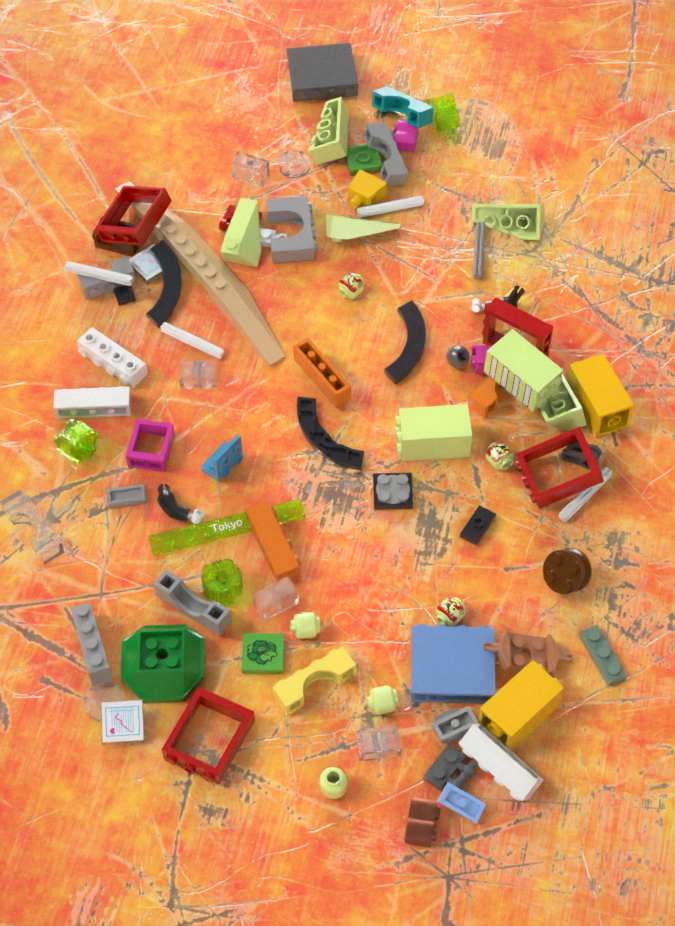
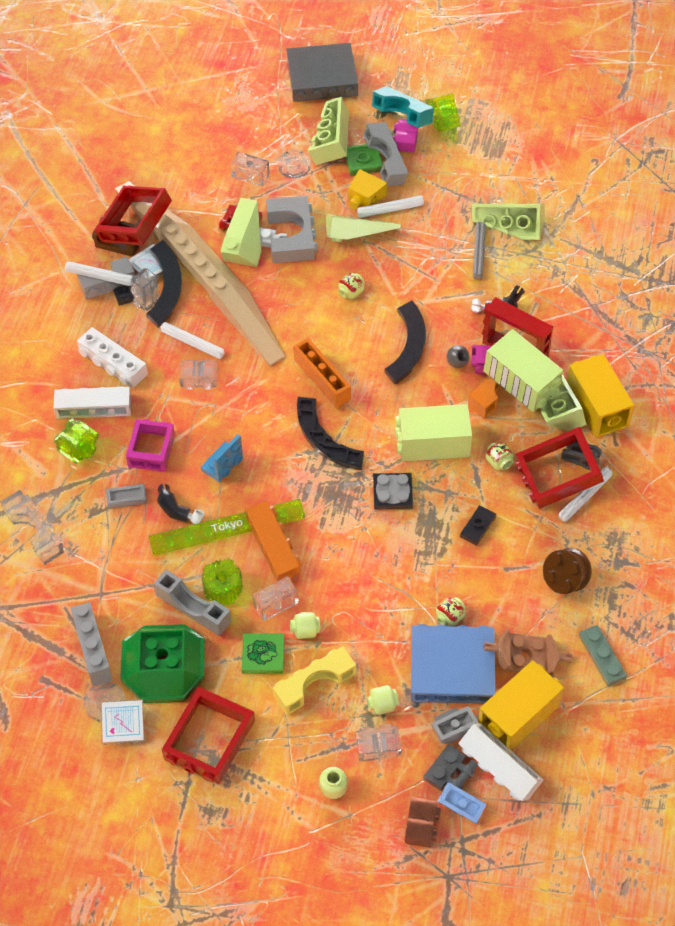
(145, 289): none -> clear brick

